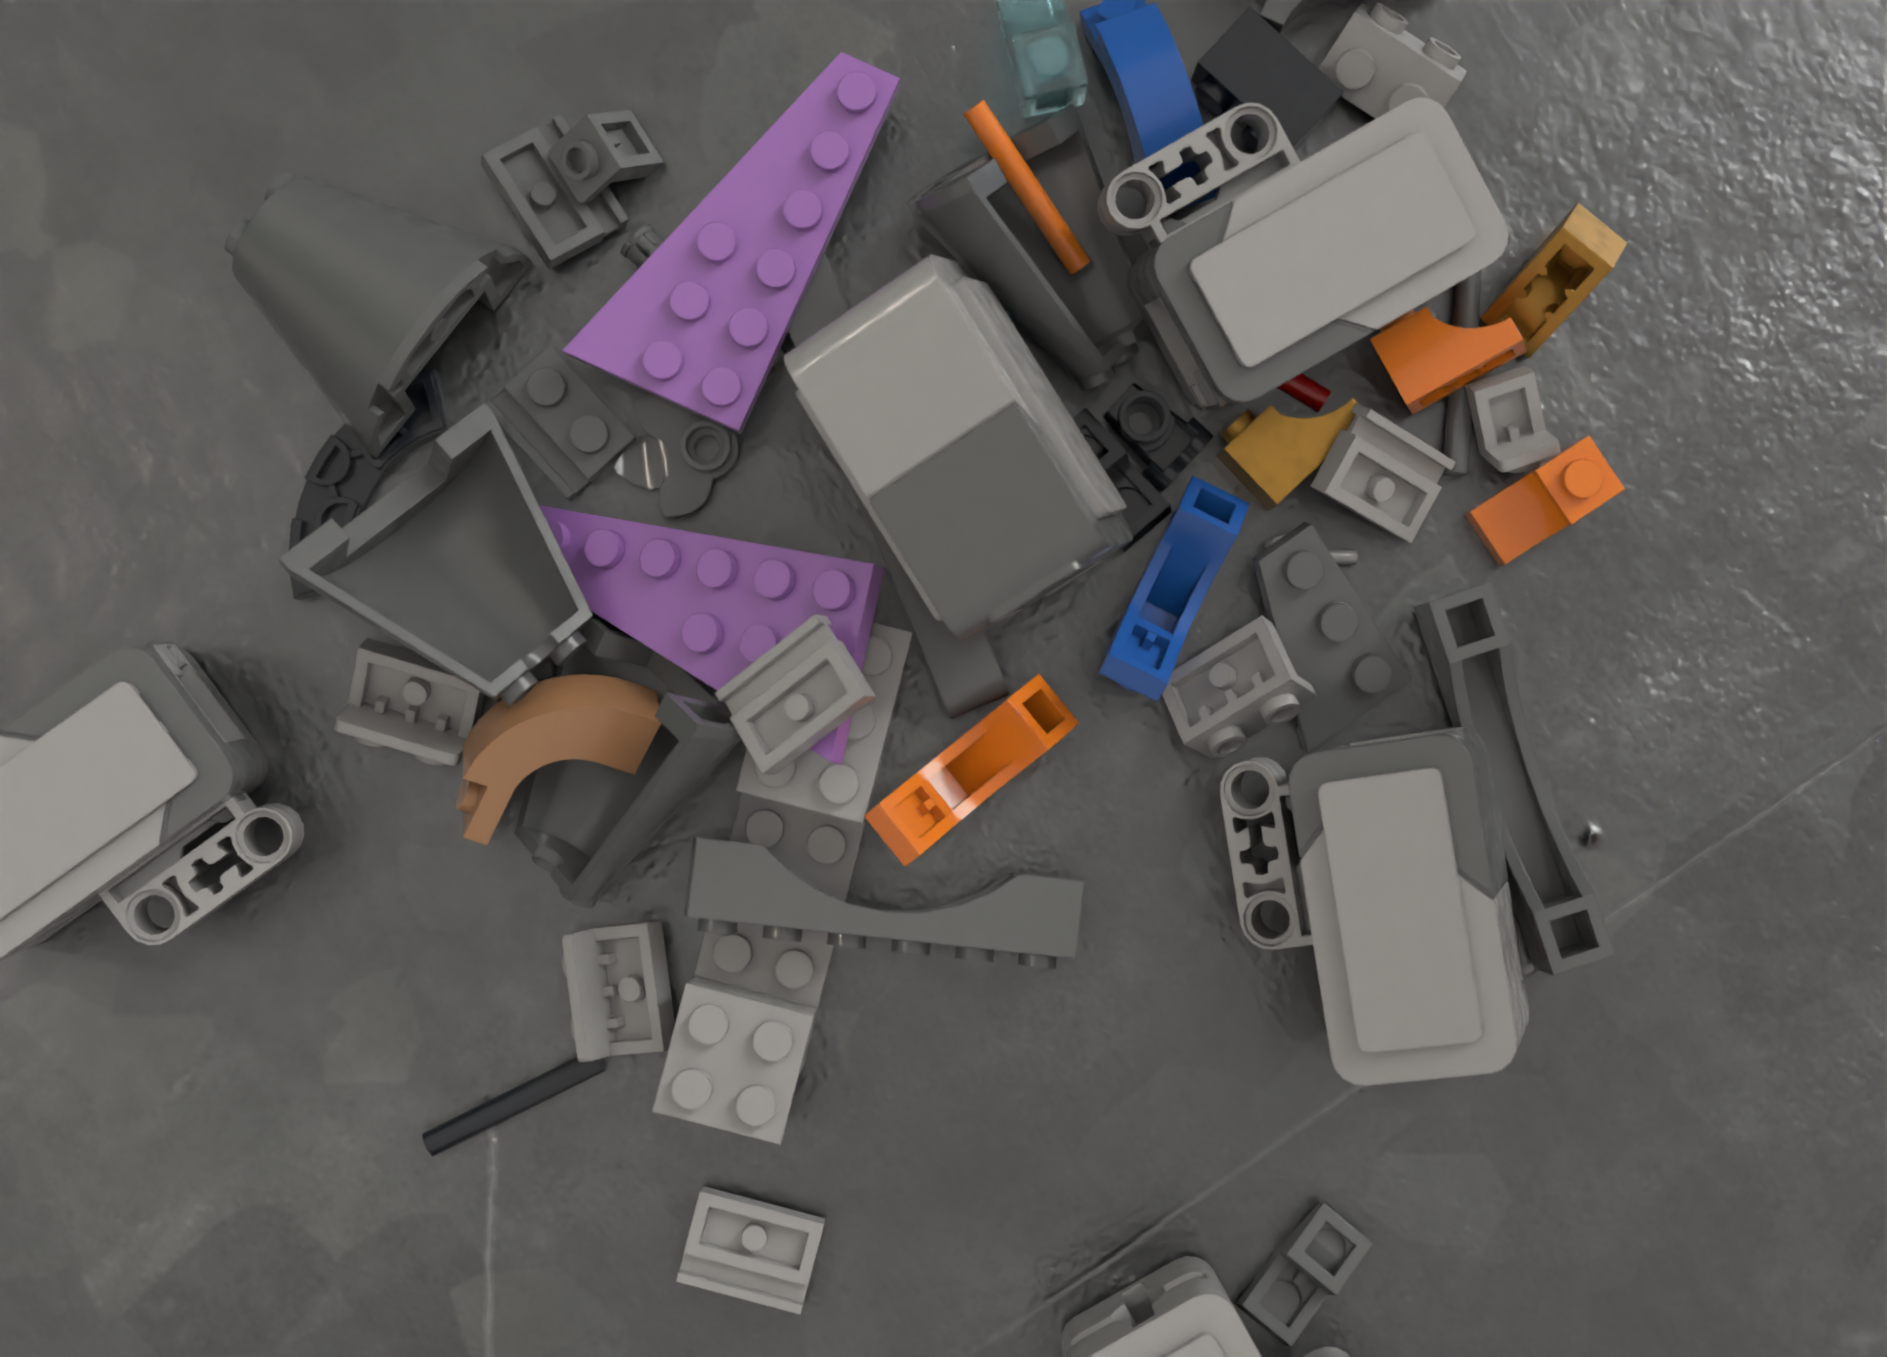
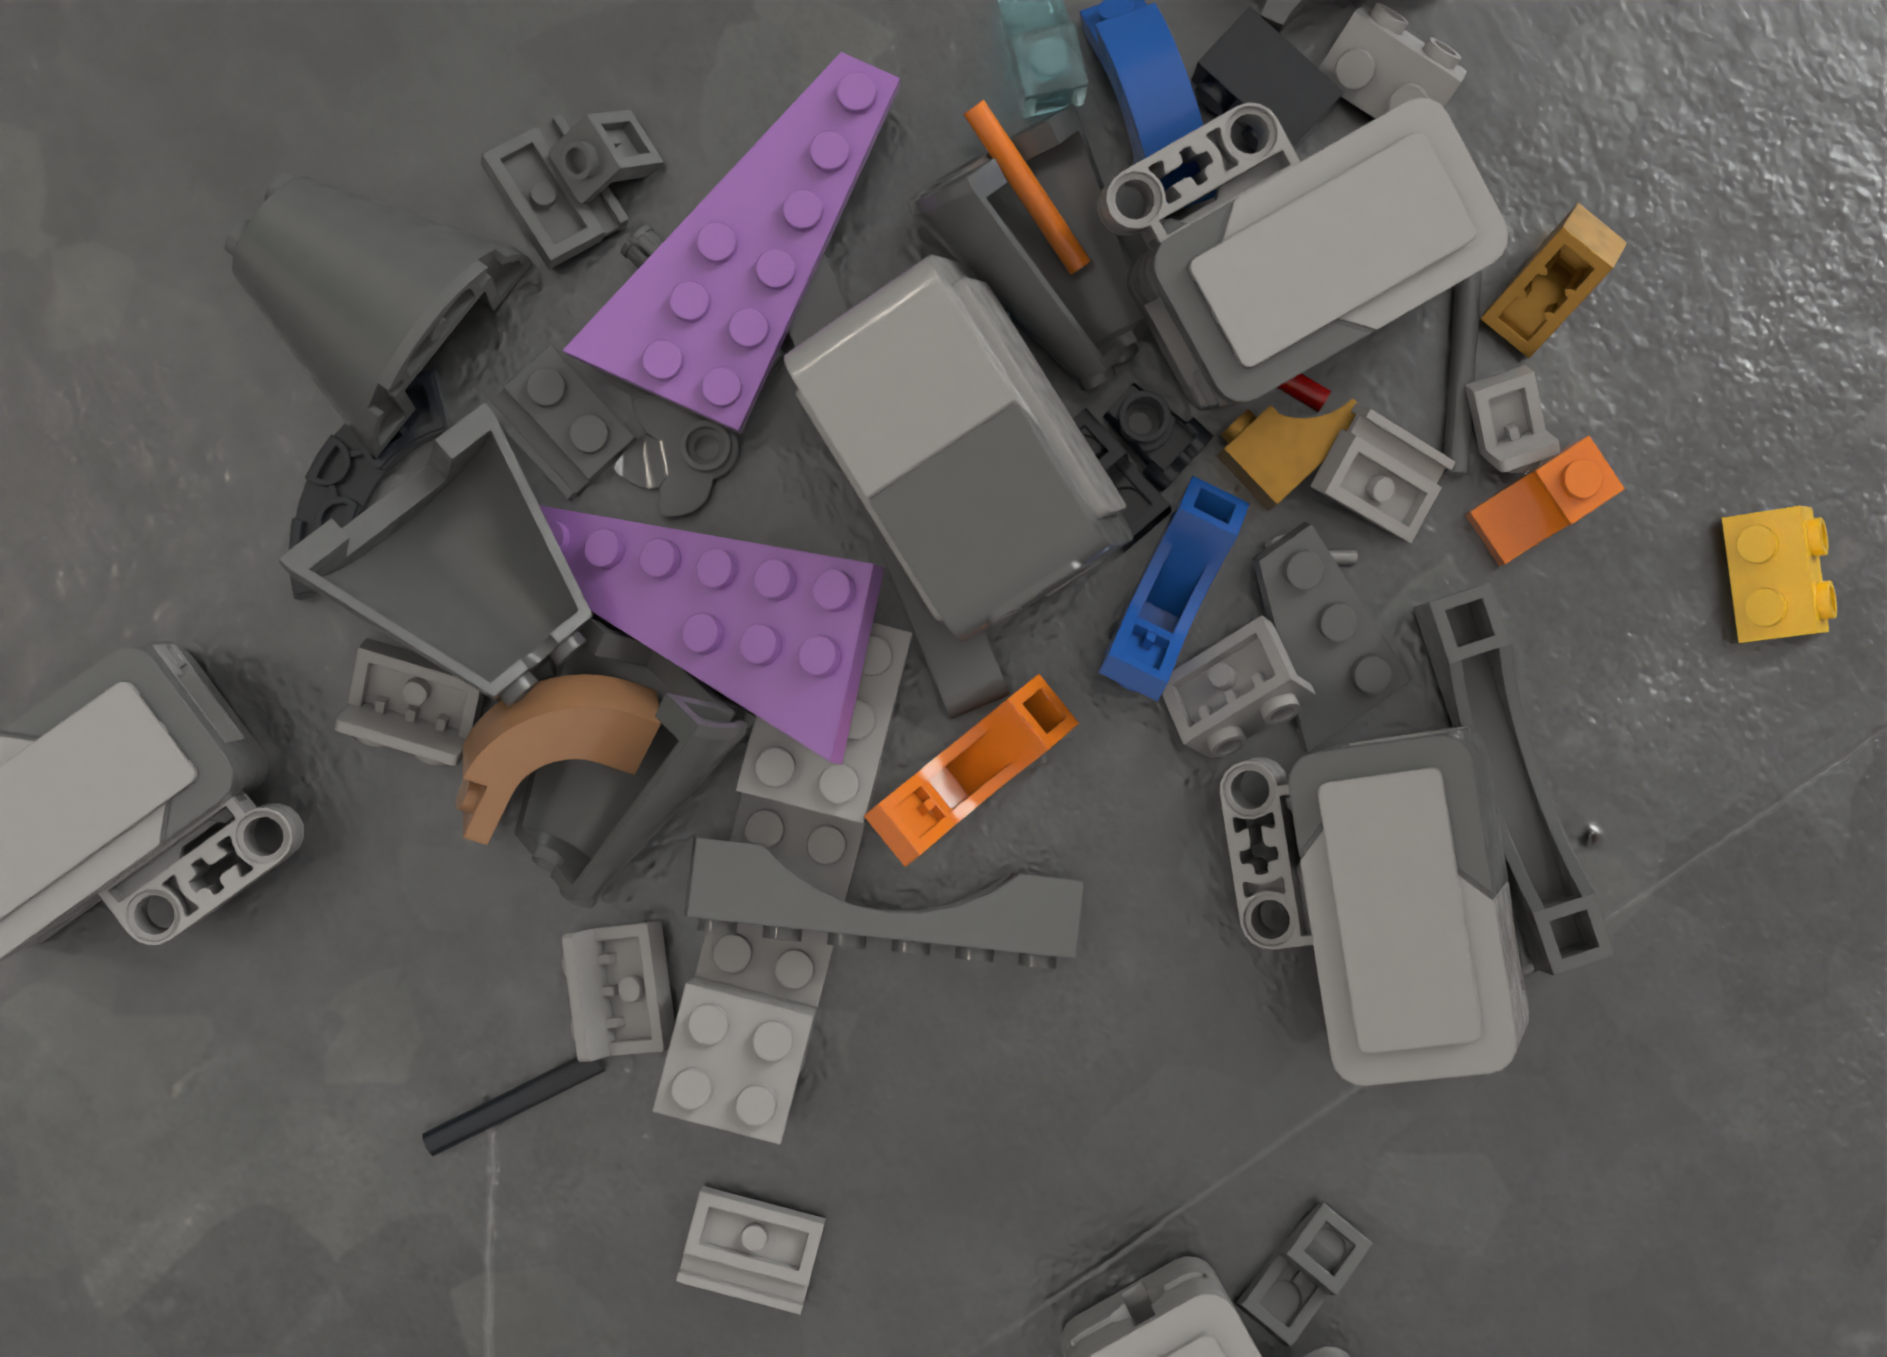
(795, 694): light grey plate -> none
(1438, 359): orange arch -> none
(1778, 573): none -> yellow bracket

